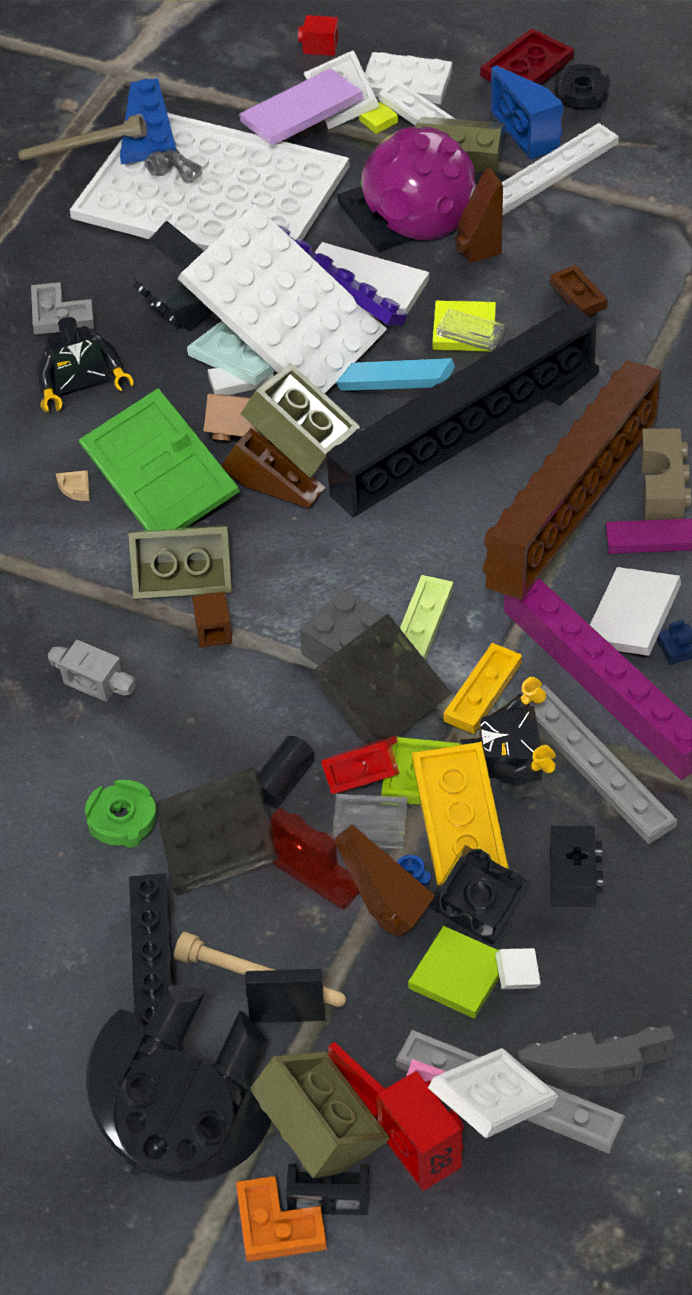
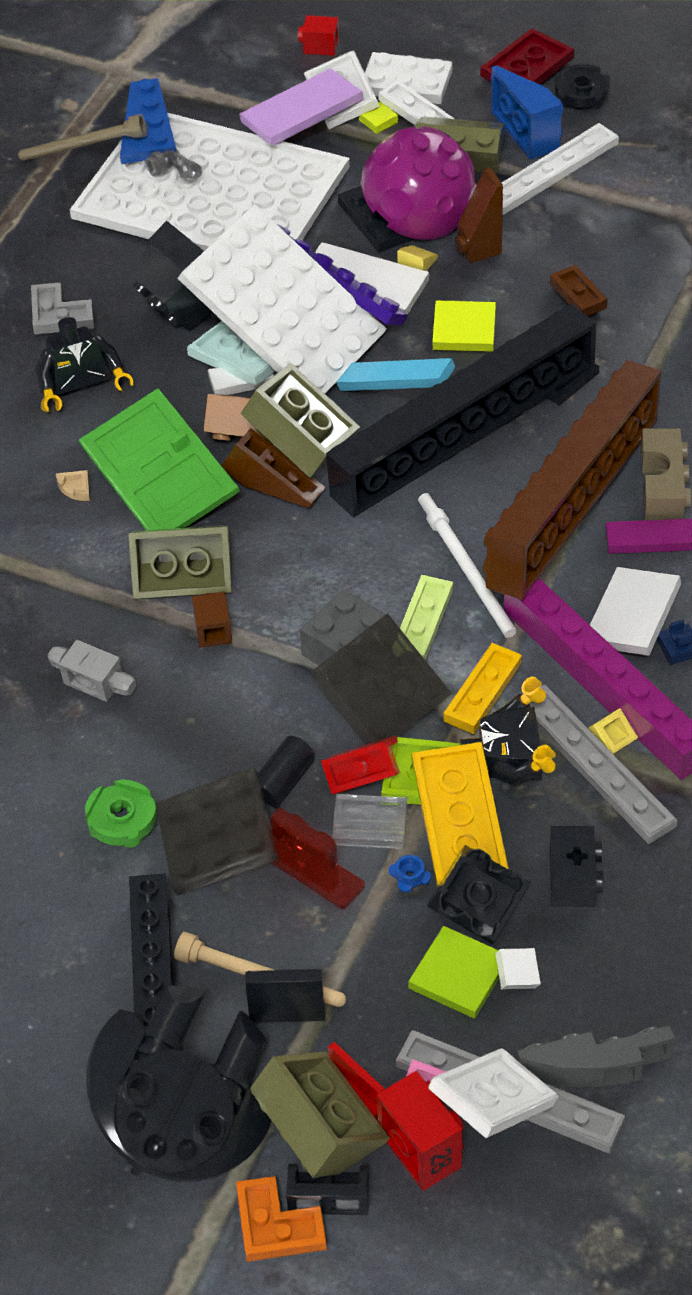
(384, 885): reddish brown slope -> none
(416, 257): none -> light yellow slope
(440, 522): none -> white bar
(470, 329): clear tile -> none
(614, 731): none -> light yellow slope

